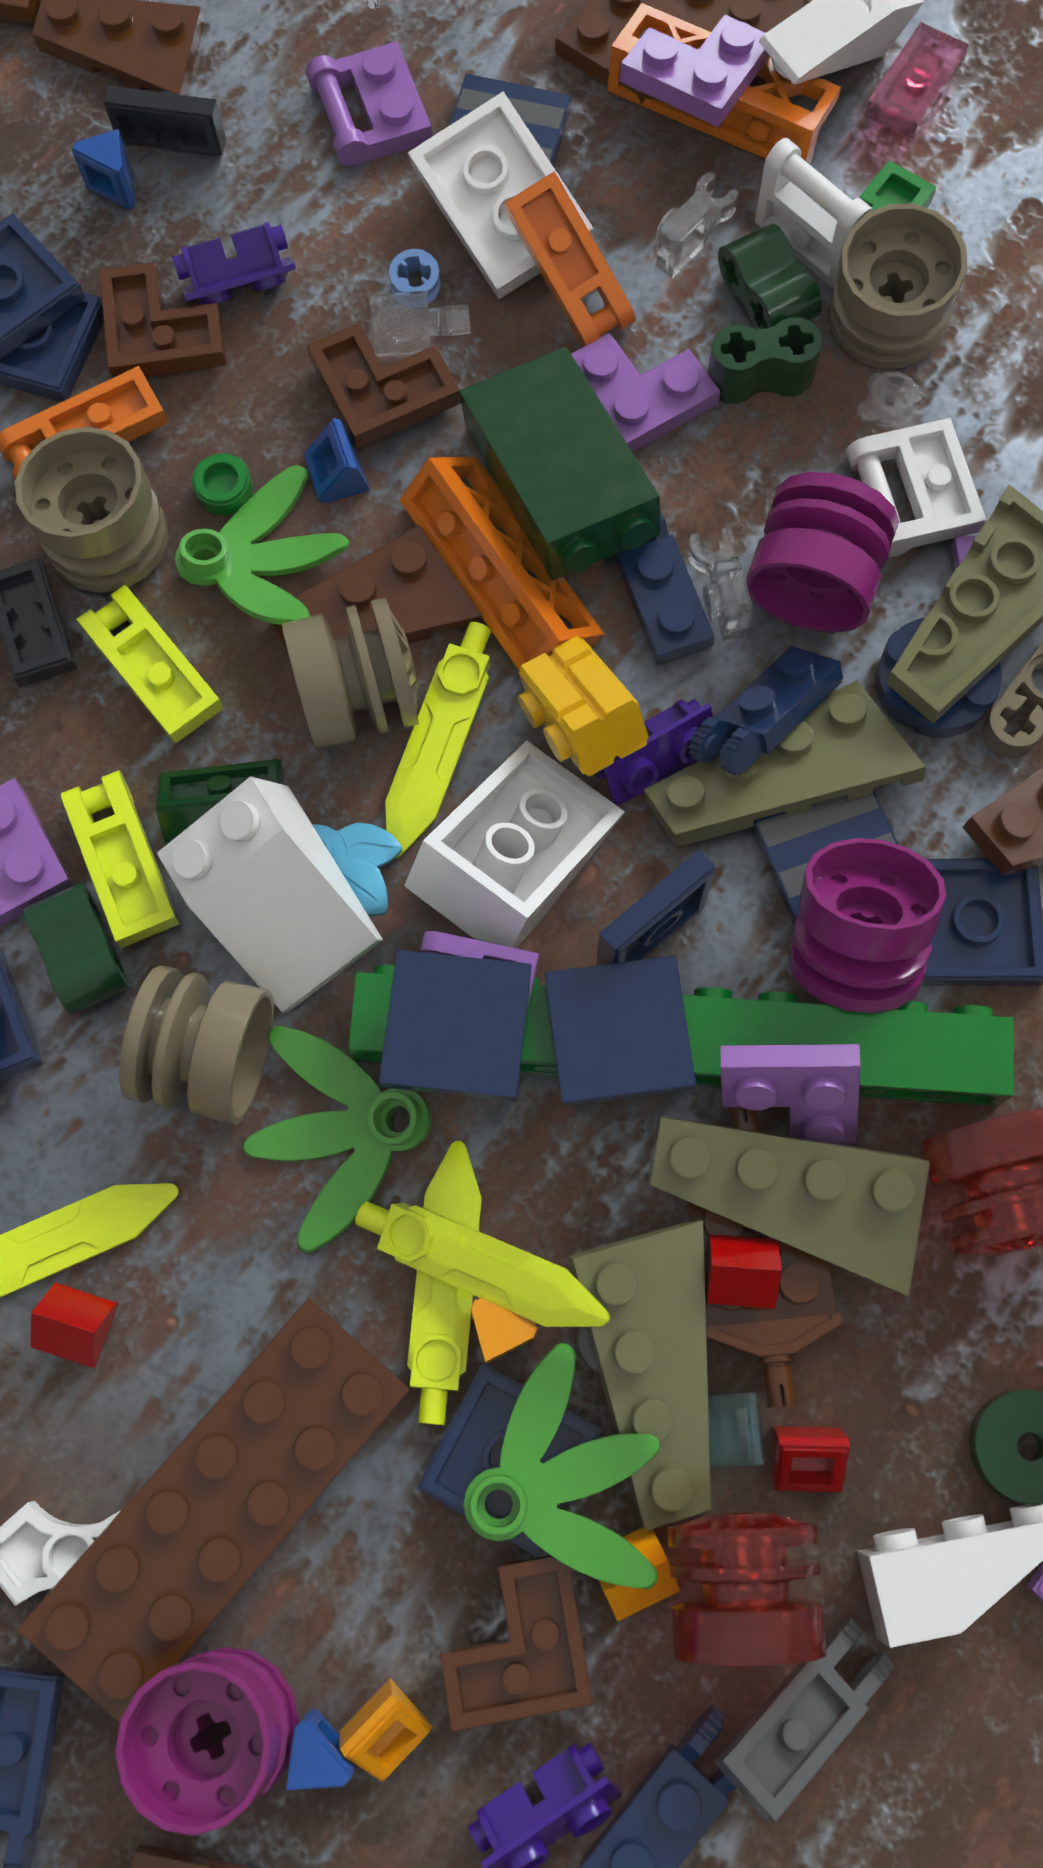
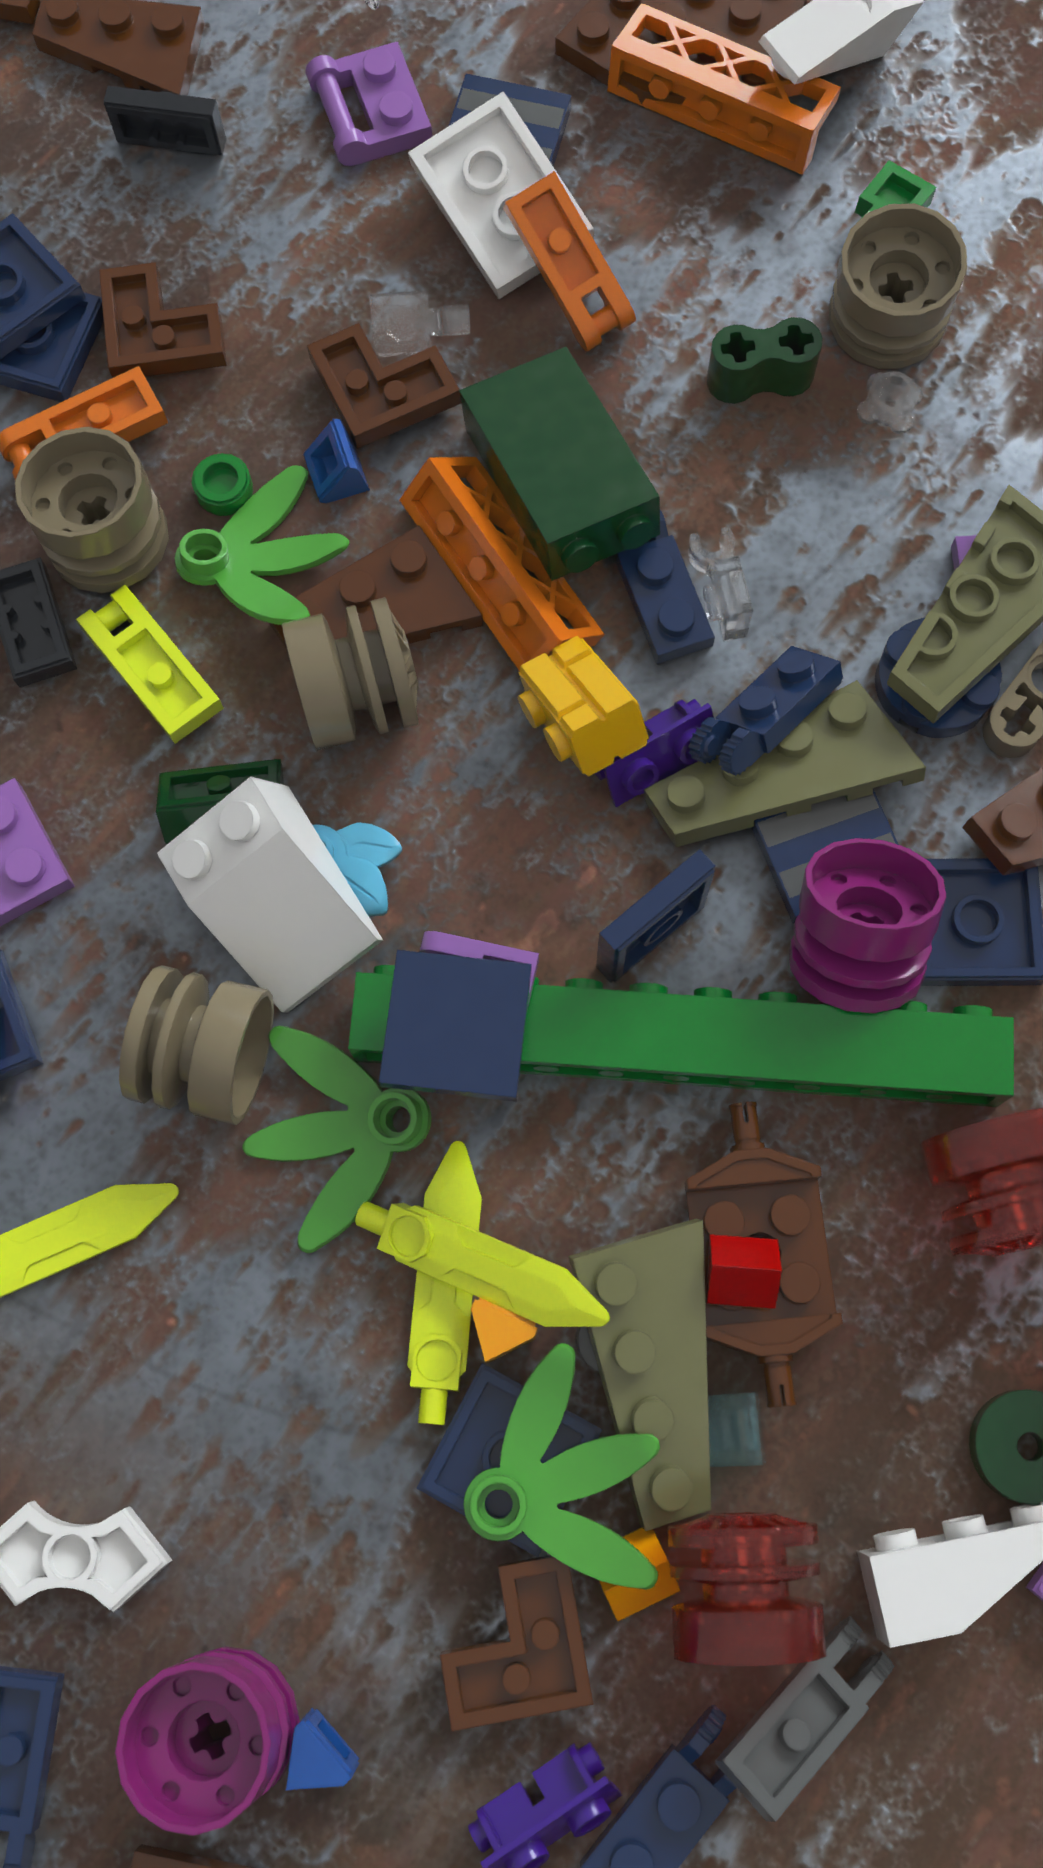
(72, 1324): red slope -> none
(76, 948): dark green axle -> none
(106, 167): blue slope -> none
(120, 861): neon yellow plate -> none
(213, 1510): reddish brown plate -> none
(255, 263): dark purple hinge -> none
(383, 1731): light orange slope -> none
(412, 261): medium blue bush -> none
(438, 737): neon yellow piece -> none
(512, 848): white slope -> none
(619, 1031): dark blue tile -> none
(650, 402): medium lavender plate -> none
(687, 229): clear plate -> none
(695, 80): plate -> none
(769, 278): dark green axle -> none
(809, 1458): red slope -> none
(810, 230): white plate -> none
(812, 1080): medium lavender plate -> none
(813, 1195): olive wing -> none
(822, 552): magenta wheel -> none
(916, 80): clear pink plate -> none
(932, 476): white plate -> none

